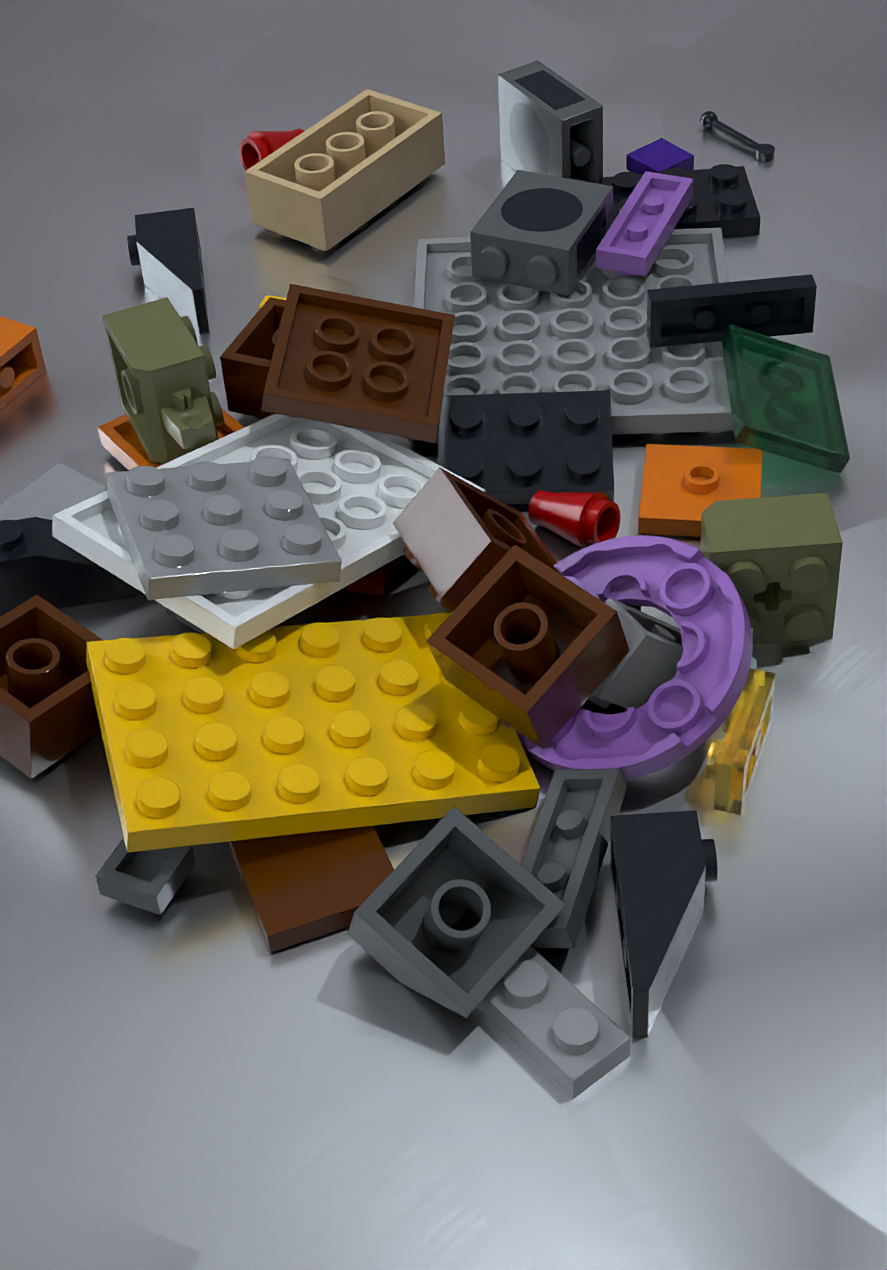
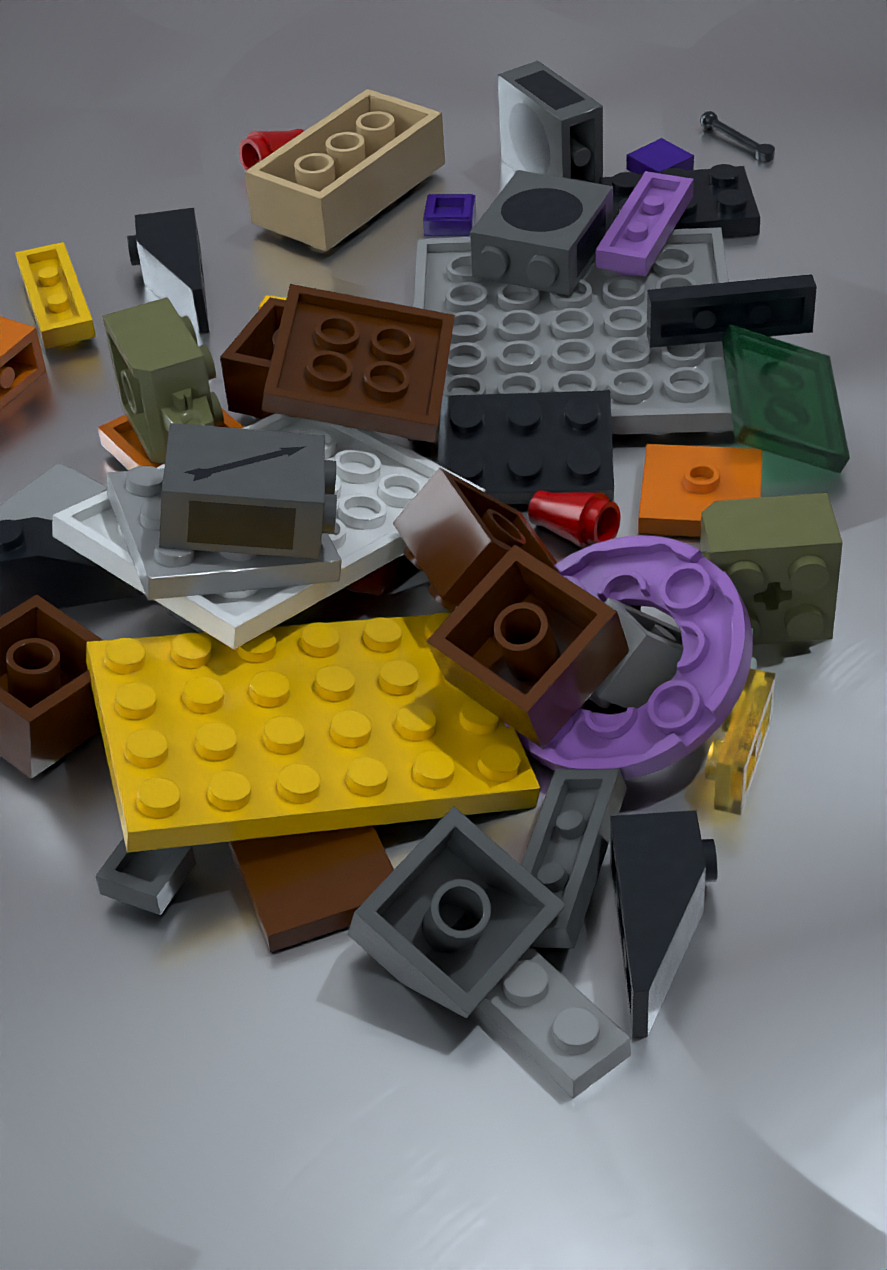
(55, 295): none -> yellow plate
(246, 491): none -> dark grey brick
(449, 214): none -> dark purple tile

